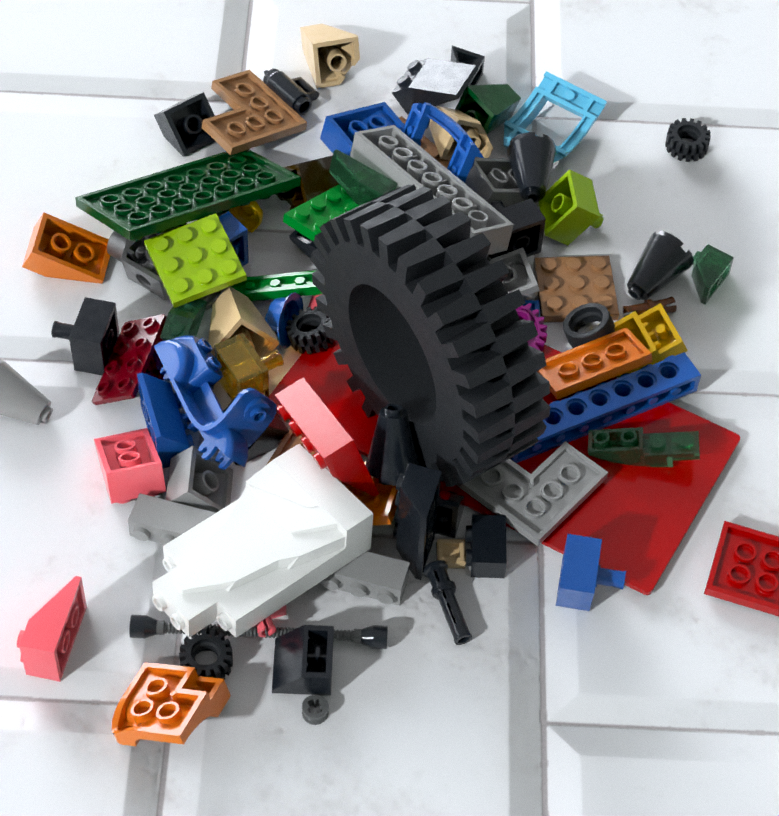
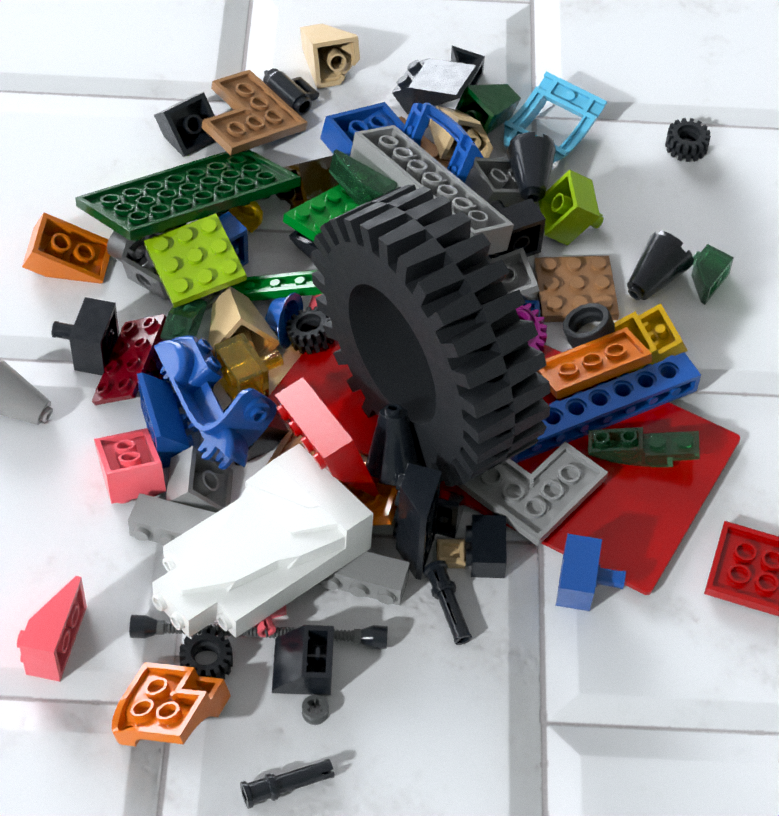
(272, 786): none -> black pin
(648, 304): reddish brown pin -> none

